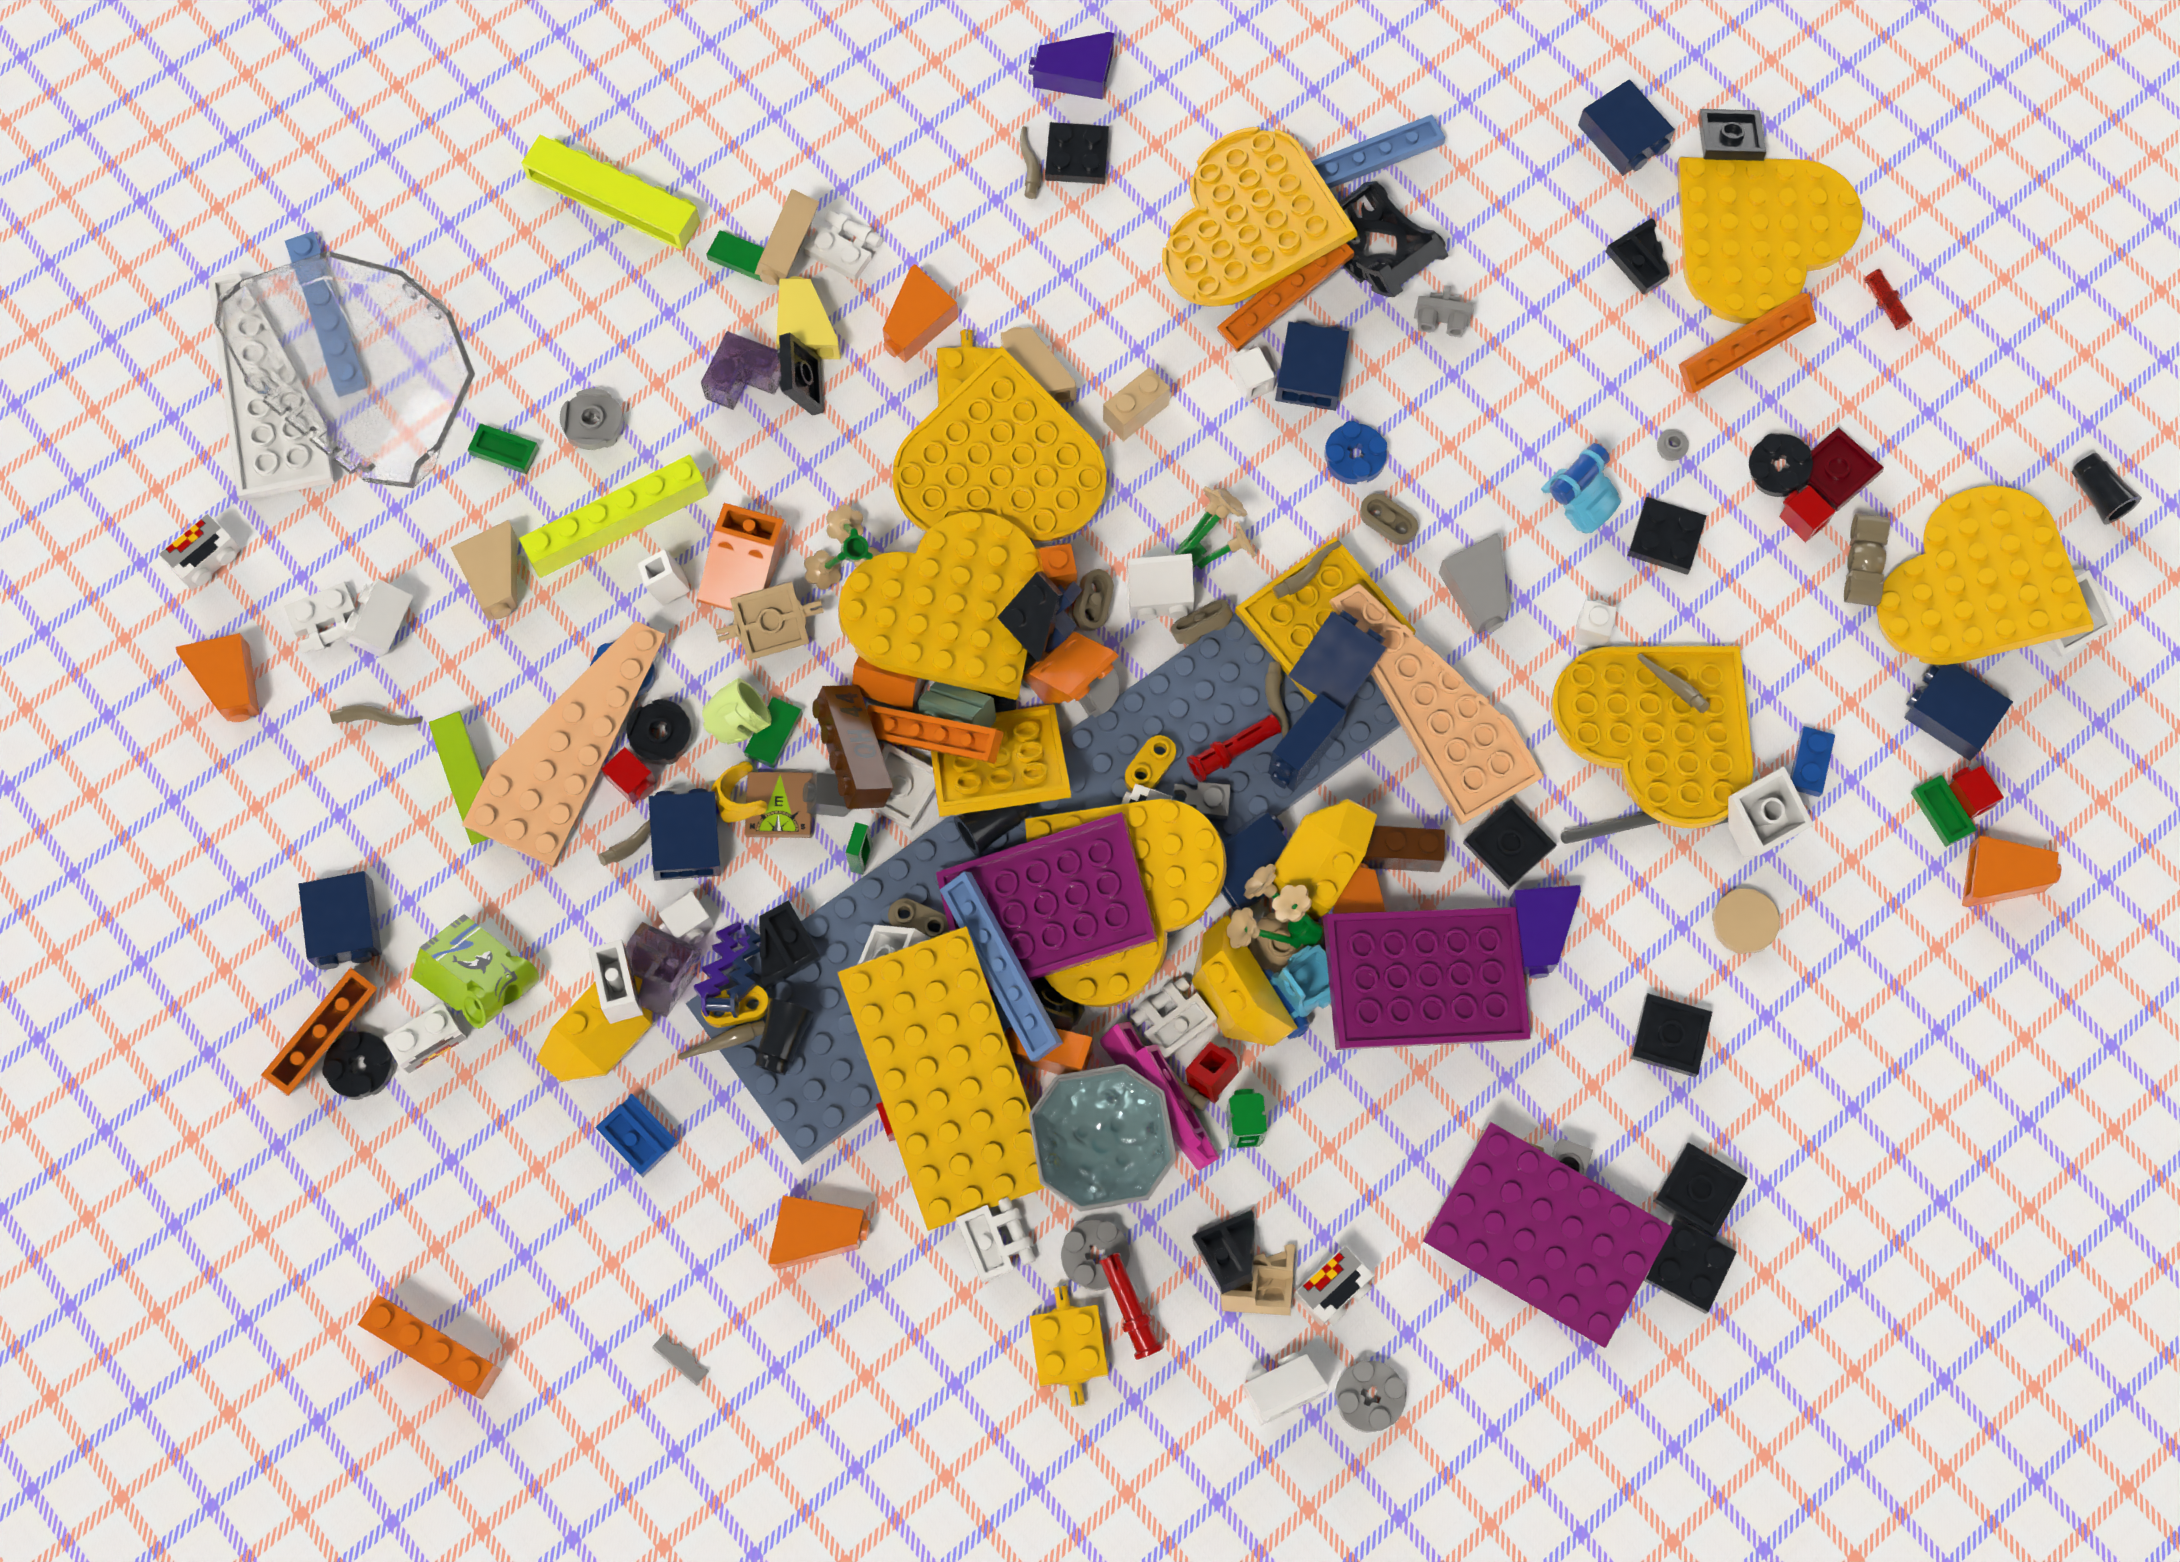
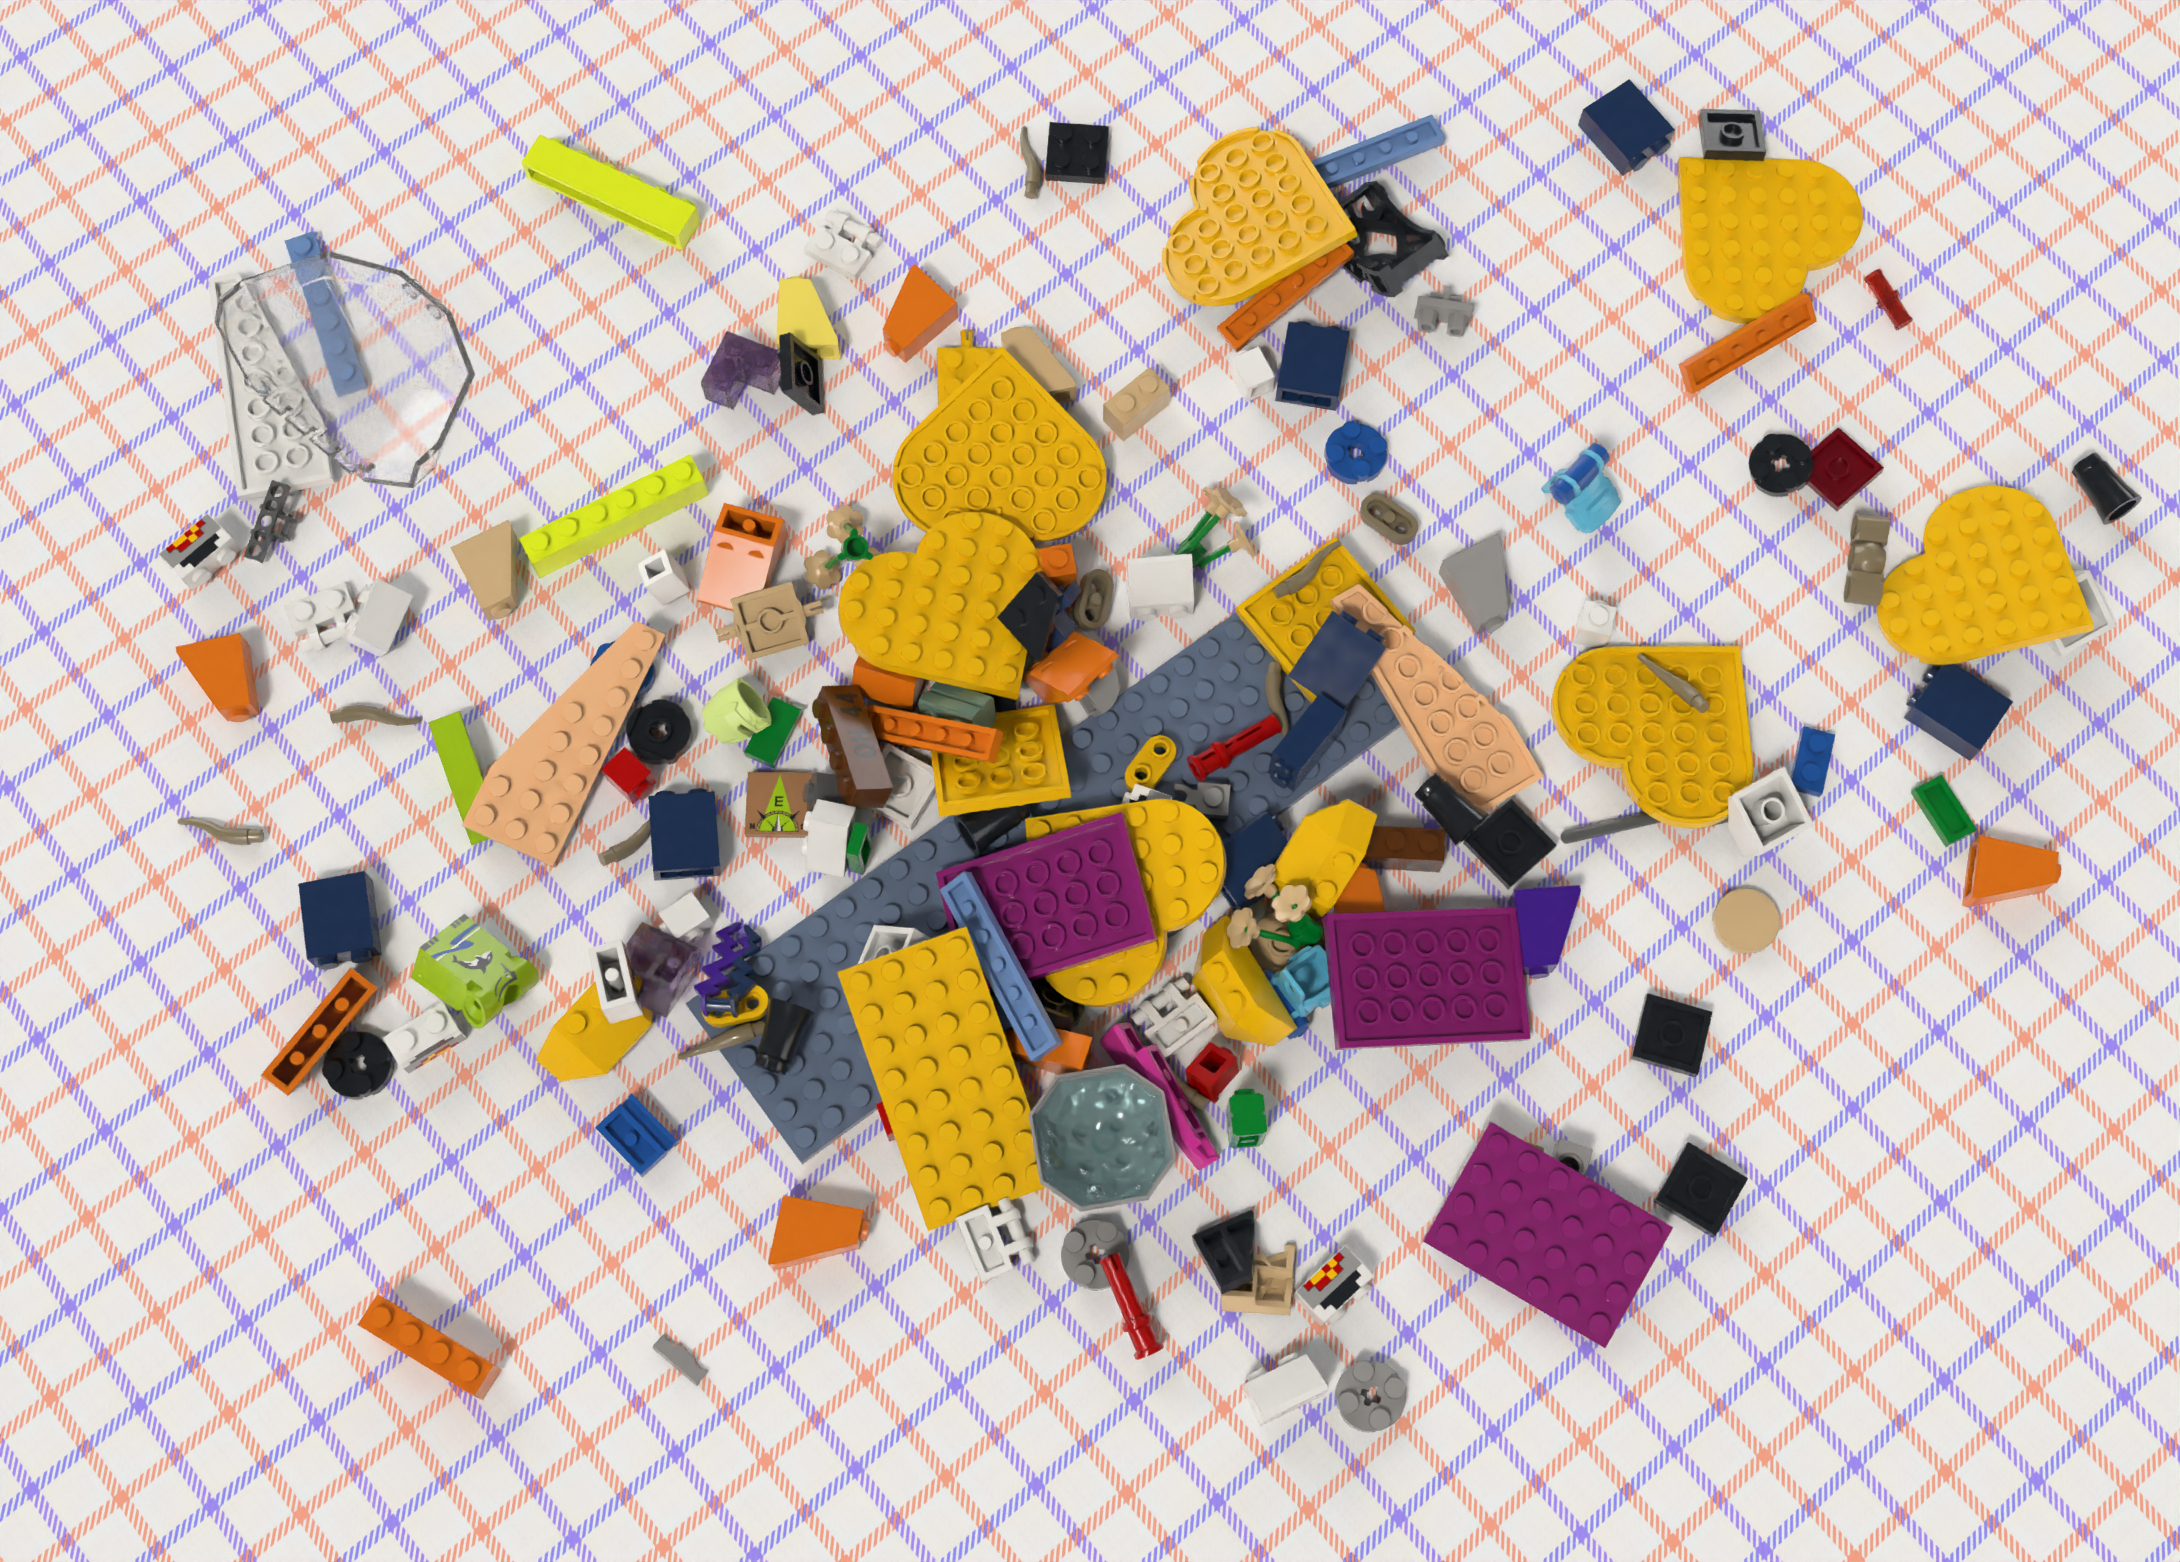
(232, 836): none -> dark tan animal
(267, 510): none -> dark grey piece
(503, 448): green tile -> none
(594, 436): light grey plate -> none
(723, 787): yellow helmet -> none
(735, 254): green tile -> none
(783, 945): black wing -> none
(786, 237): tan slope -> none
(828, 837): none -> white brick
(920, 917): dark tan plate -> none
(1069, 1346): yellow plate -> none
(1074, 65): dark purple slope -> none
(1202, 621): dark tan plate -> none
(1450, 808): none -> black plant
(1640, 257): black wing -> none
(1667, 535): black plate -> none
(1672, 453): light grey plate -> none
(1691, 1266): black plate -> none
(1806, 513): red brick -> none
(1975, 790): red brick -> none

